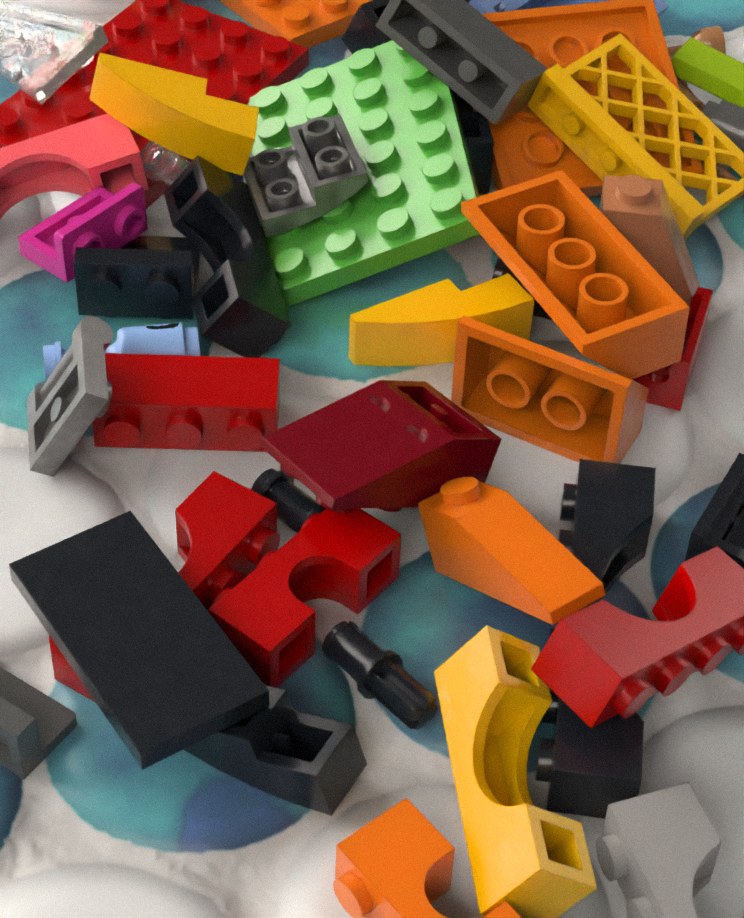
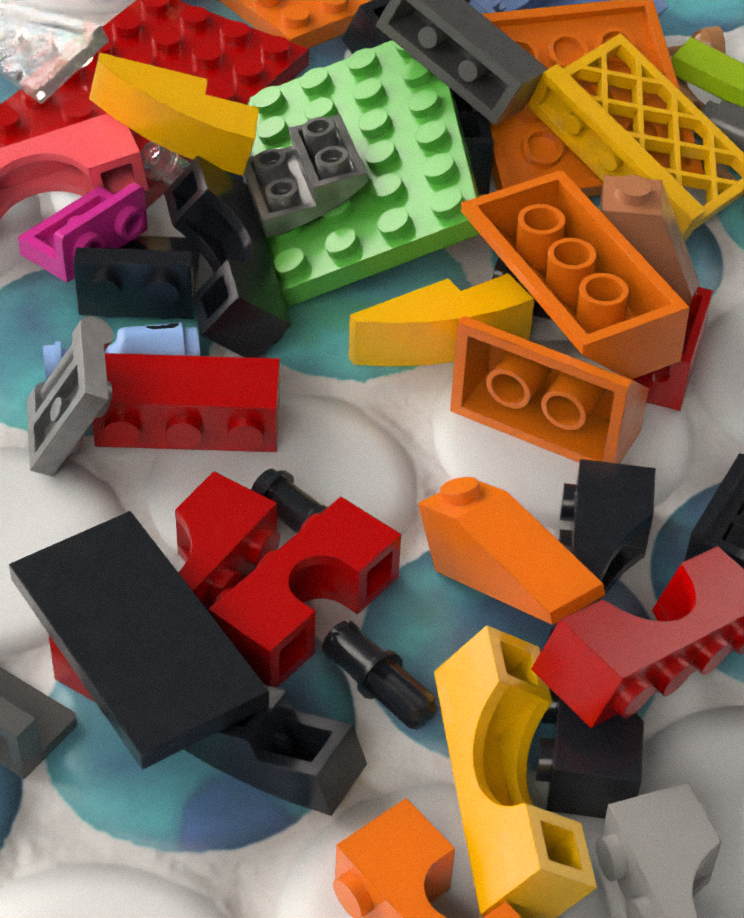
(383, 447): dark red slope -> none

